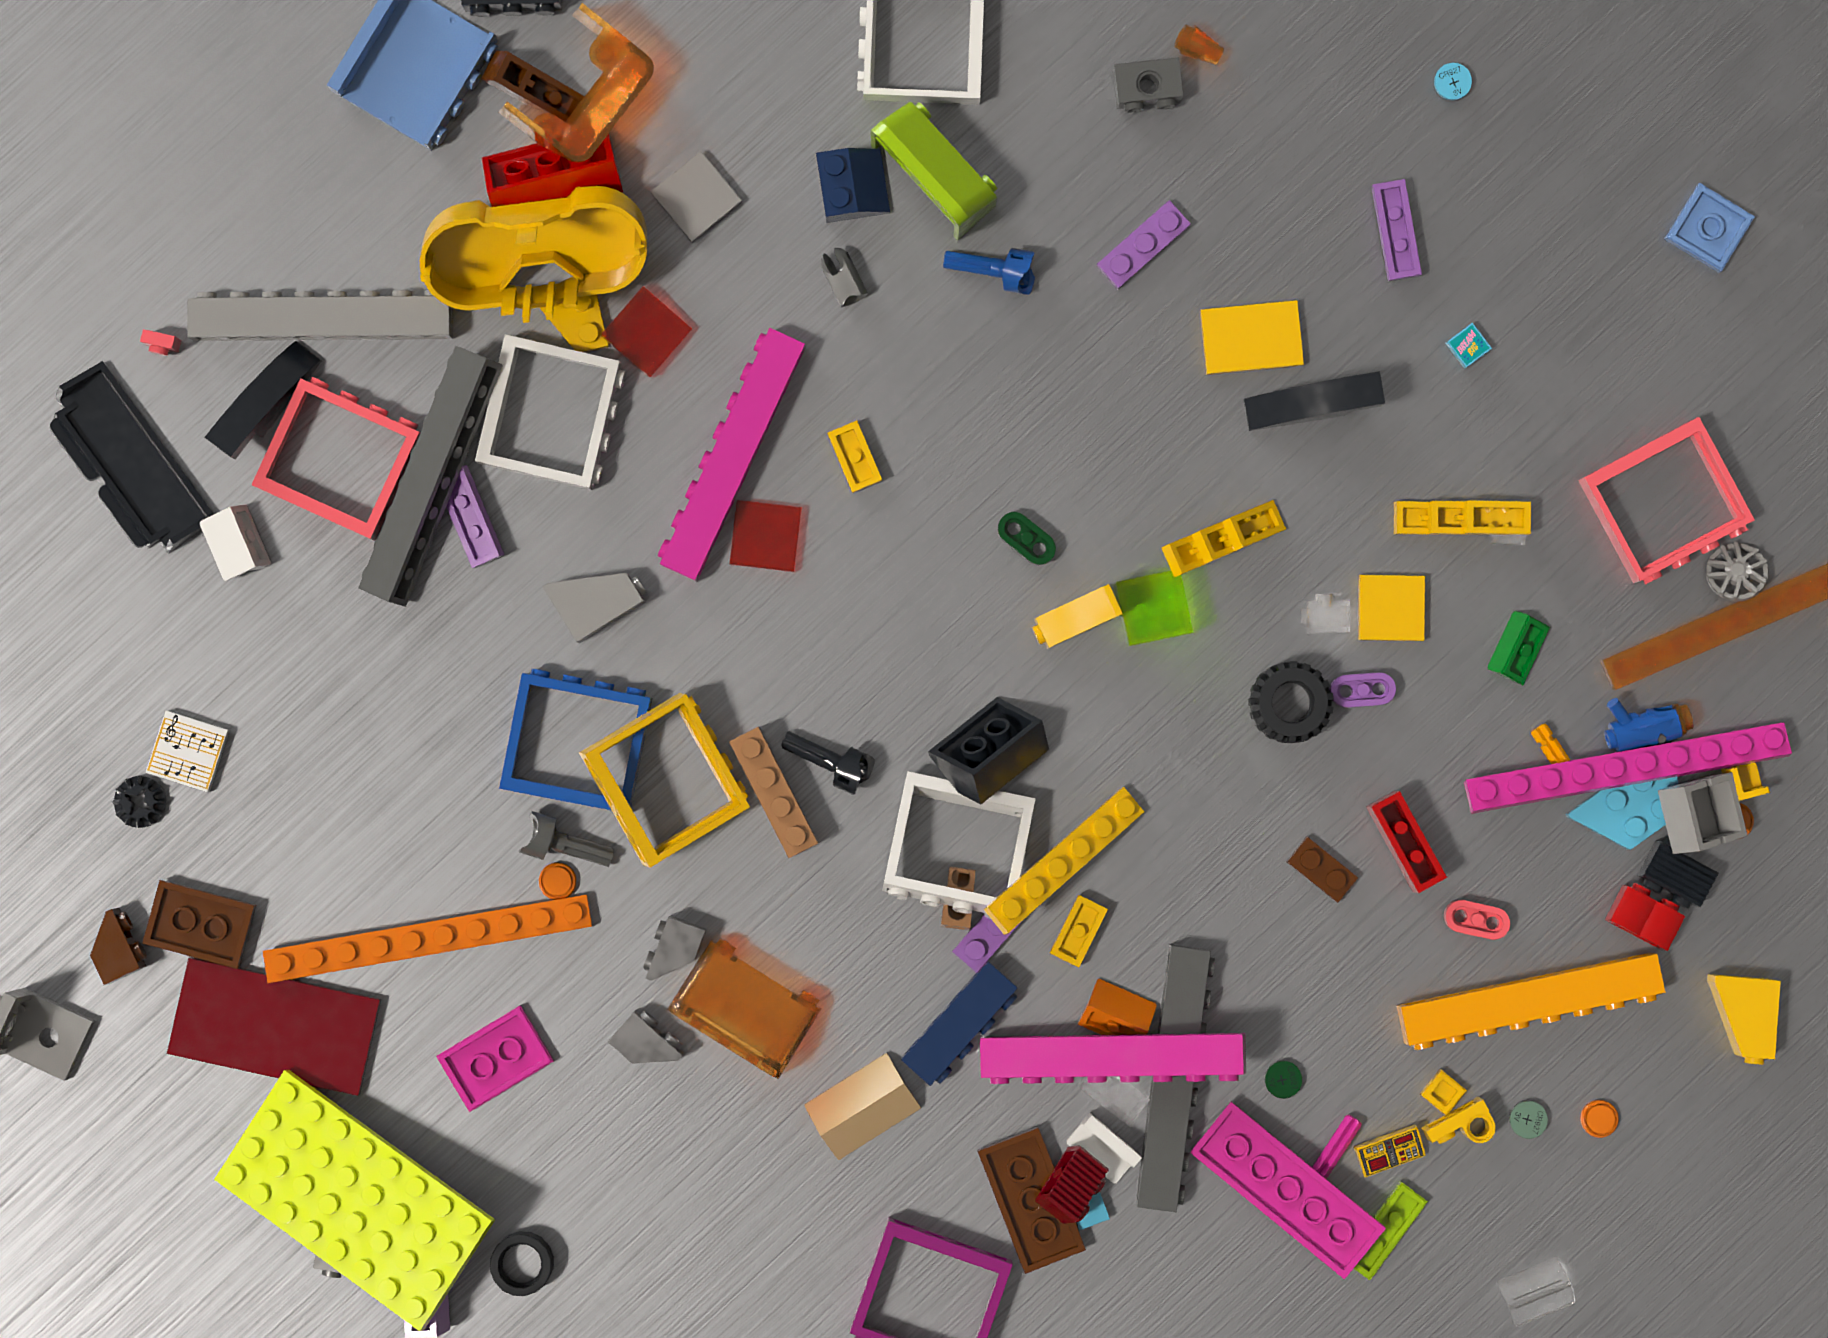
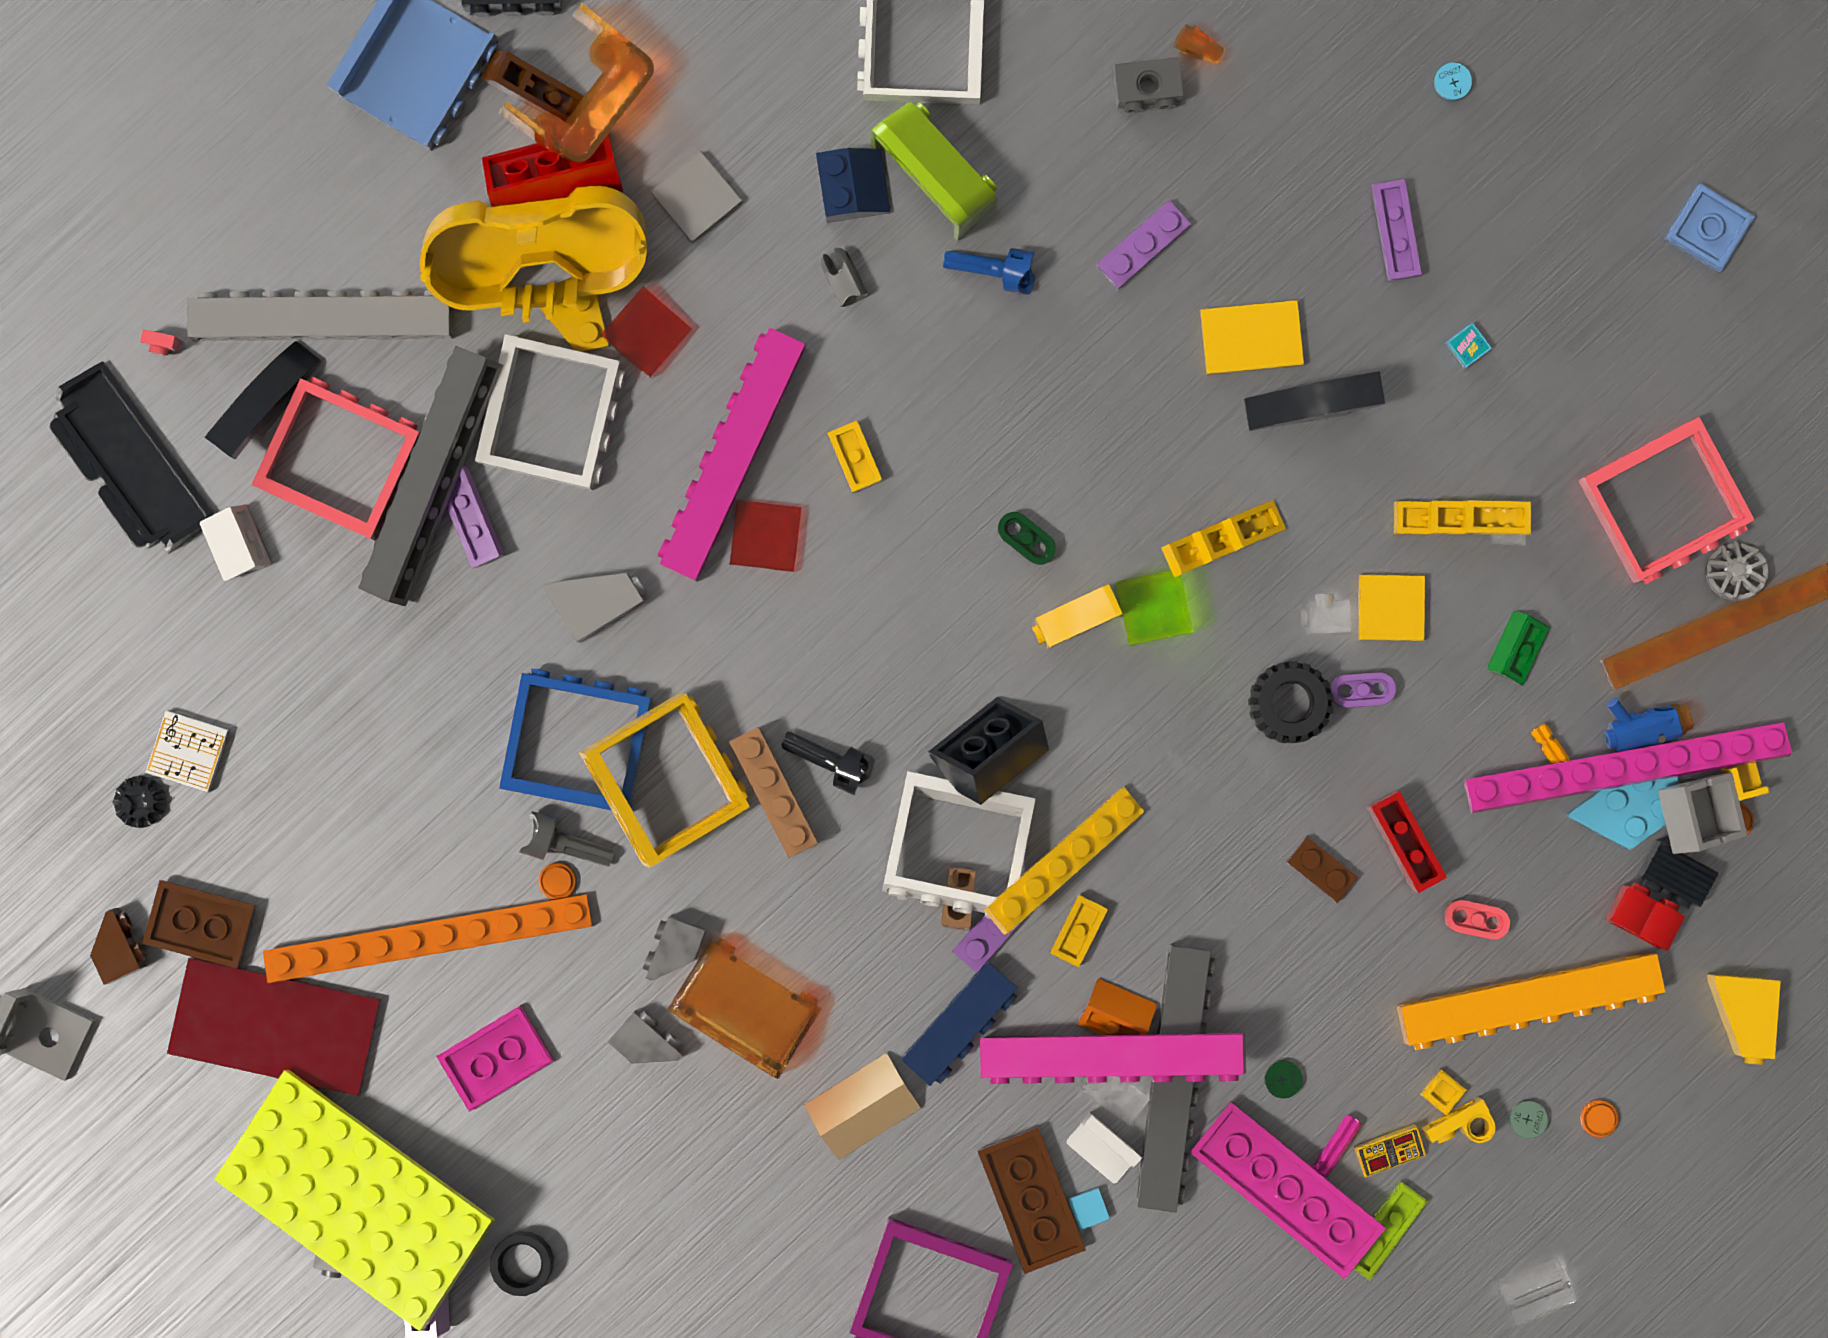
(1072, 1185): dark red brick -> none

